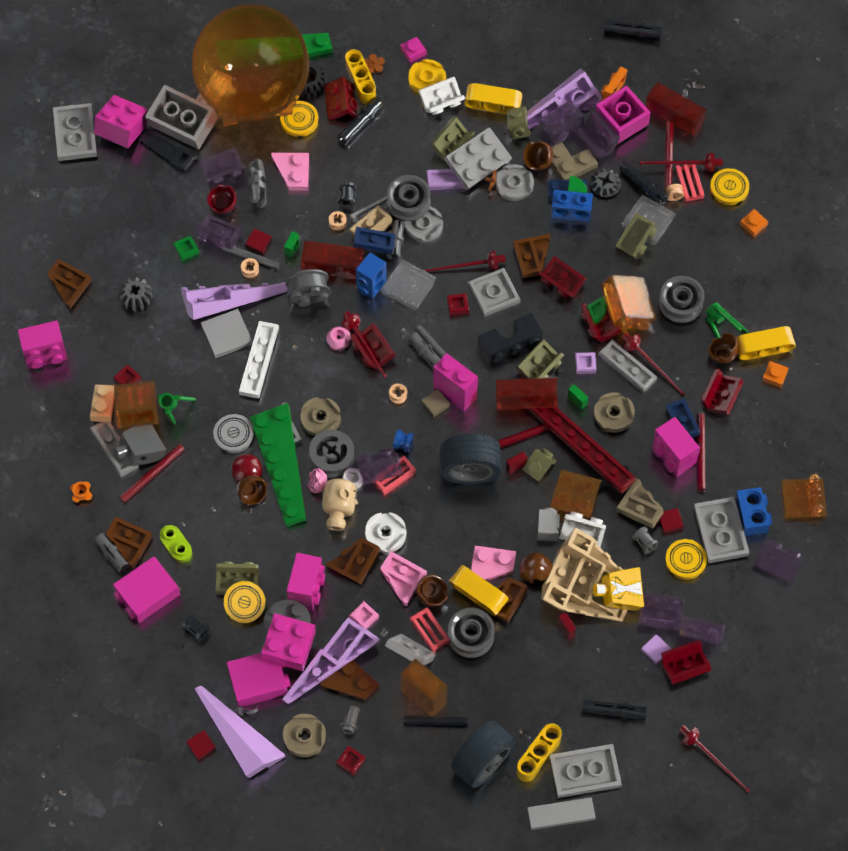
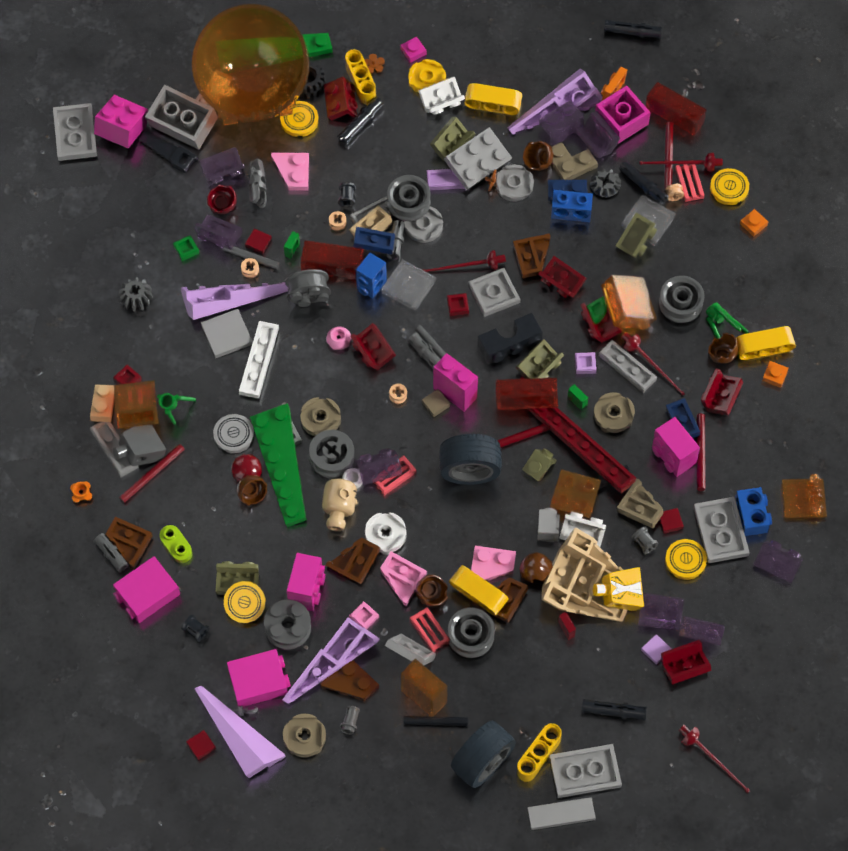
(42, 344): dark pink brick -> none
(68, 281): reddish brown wing -> none
(288, 642): dark pink brick -> none
(317, 480): bright pink plate -> none
(350, 760): dark red tile -> none
(352, 322): dark red sword -> none
(403, 441): blue wheel -> none
(516, 462): dark red tile -> none
(518, 122): olive bracket -> none
(576, 185): green tile -> none

